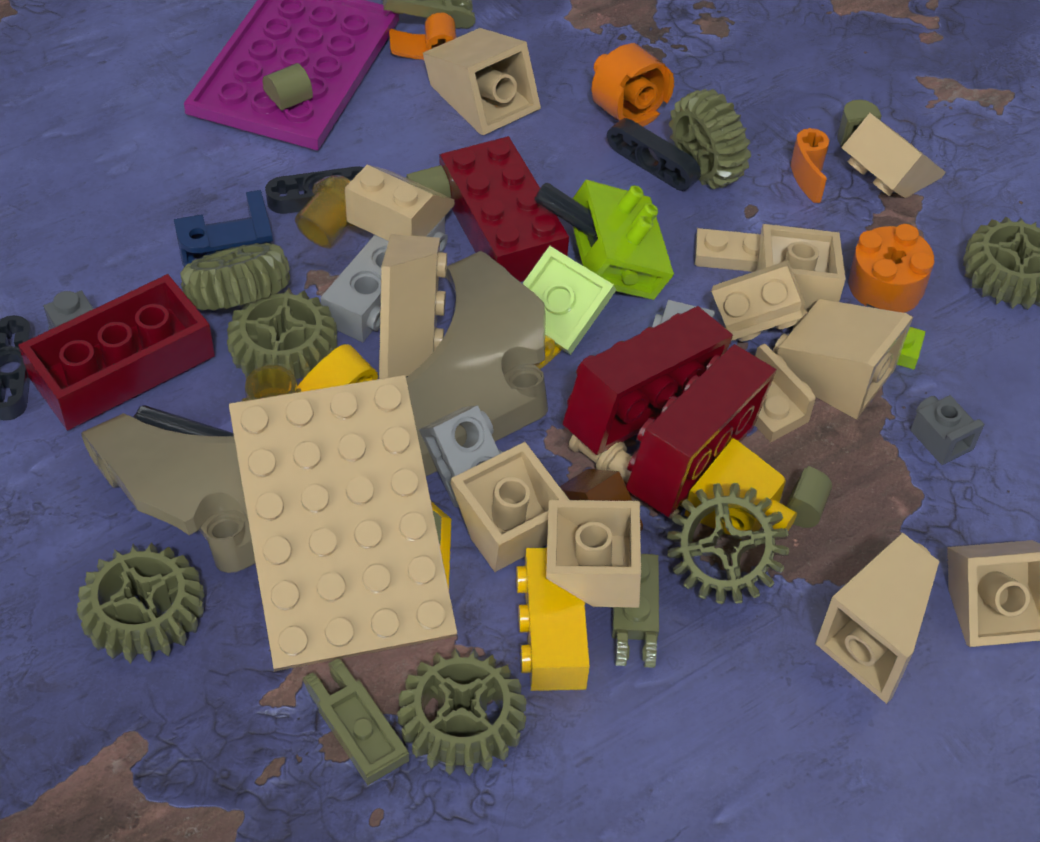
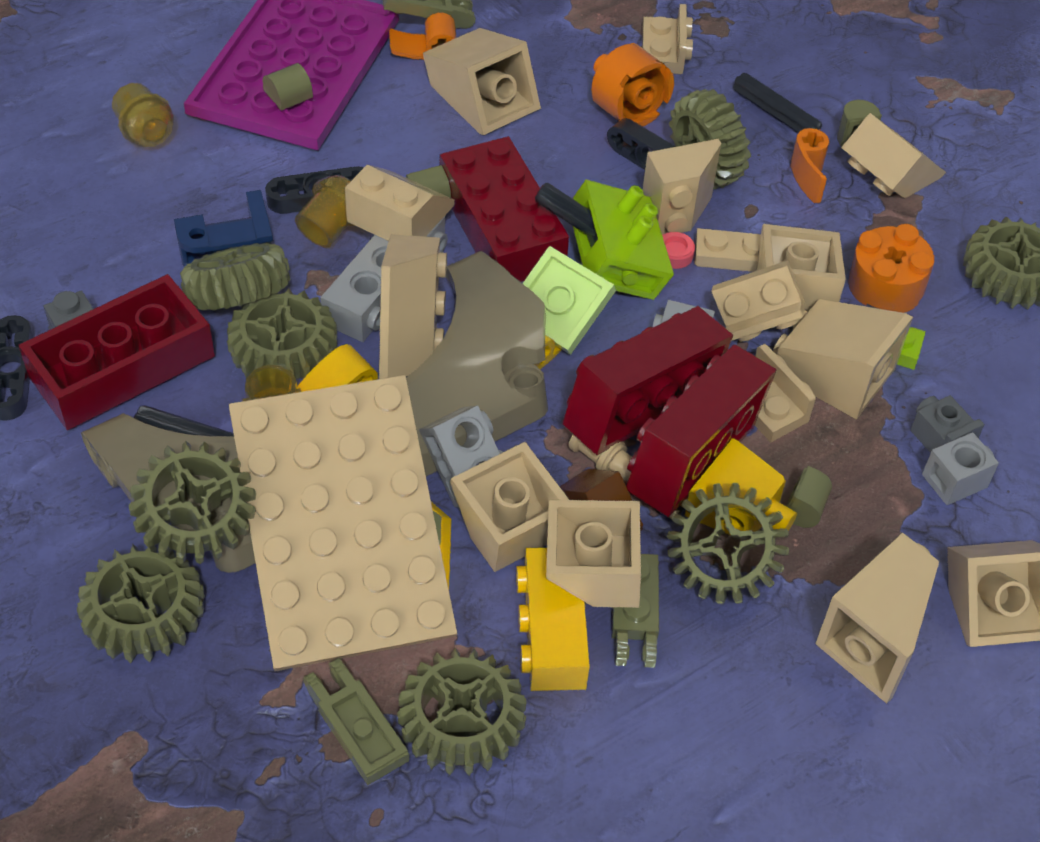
(142, 116): none -> clear yellow piece
(224, 483): none -> olive gear
(668, 39): none -> tan bracket
(679, 249): none -> coral tile
(681, 183): none -> tan slope
(775, 103): none -> black axle
(960, 468): none -> light grey brick

